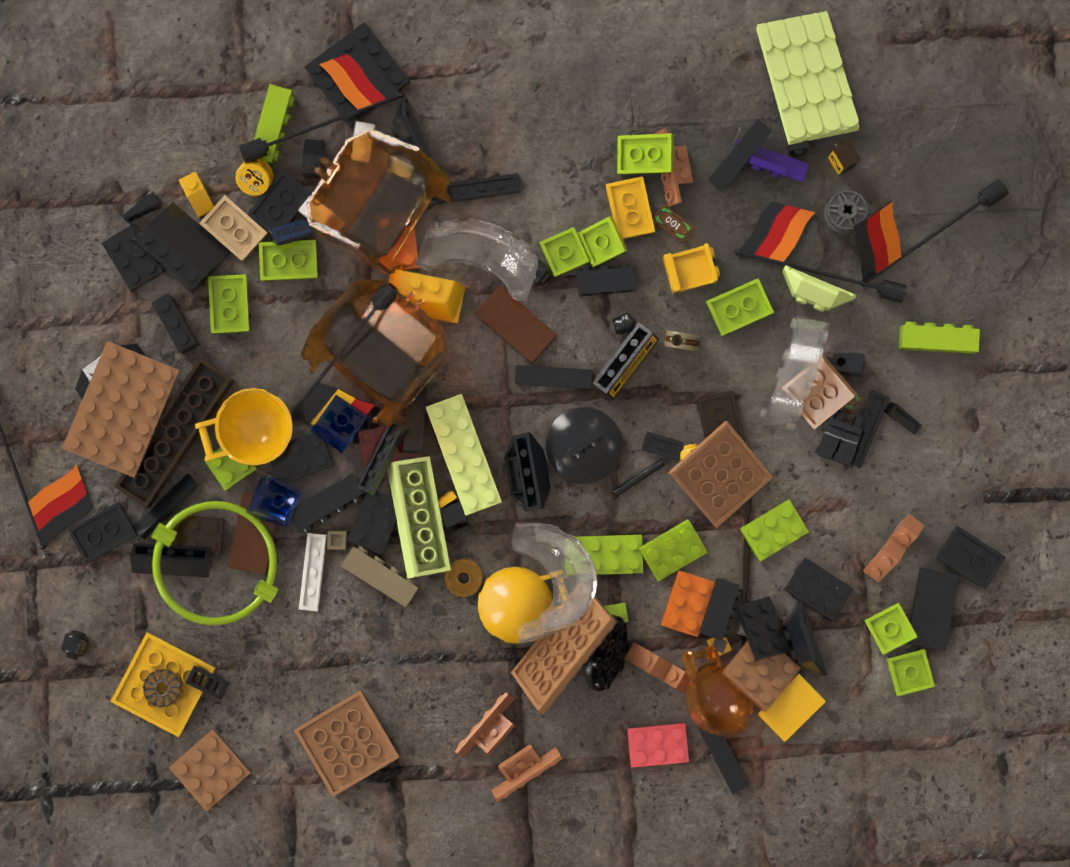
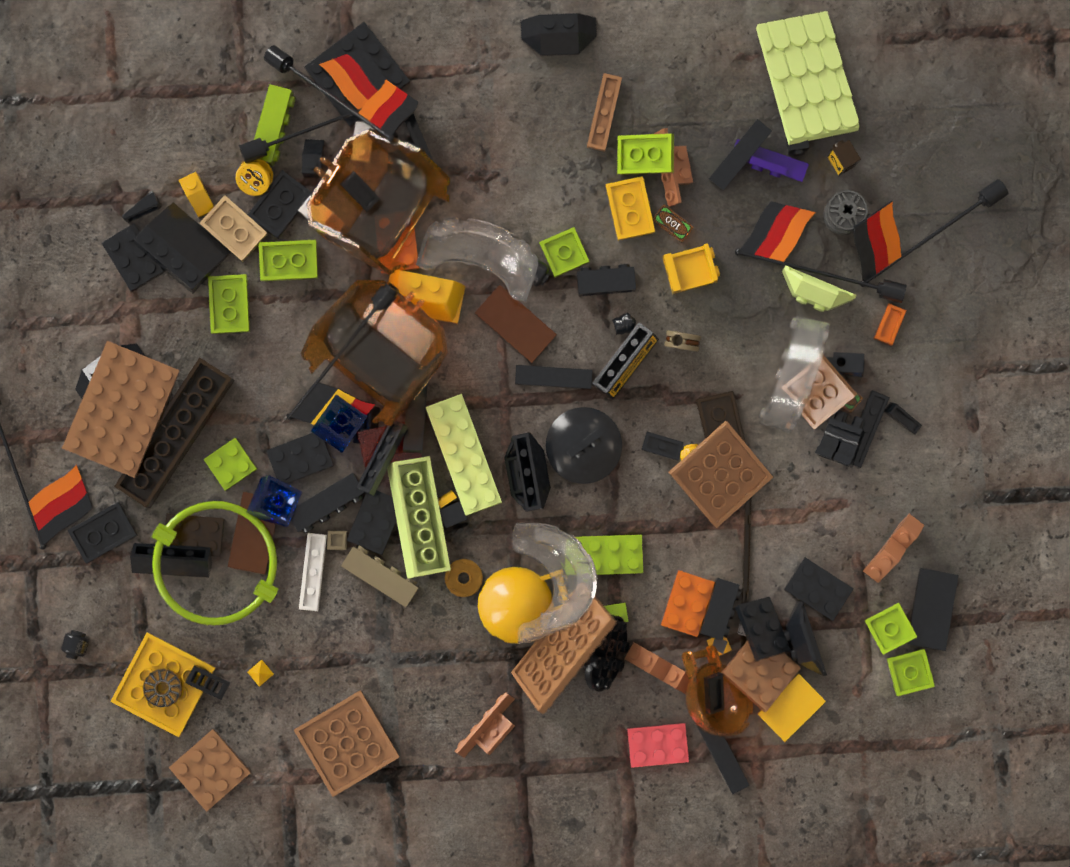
(166, 506): black tile -> none
(175, 323): black brick -> none
(249, 428): yellow windscreen -> none
(260, 673): none -> yellow slope
(290, 232): slope -> none
(360, 191): none -> black tile
(382, 112): none -> flag
(480, 188): black tile -> none
(522, 768): nougat bracket -> none
(558, 33): none -> black wedge
(602, 241): lime plate -> none
(604, 112): none -> medium nougat plate
(639, 477): black bar -> none
(673, 550): lime plate -> none
(714, 693): none -> black tile
(739, 307): lime plate -> none
(774, 530): lime plate -> none
(890, 324): none -> orange tile
(939, 338): lime brick -> none
(970, 557): black plate -> none

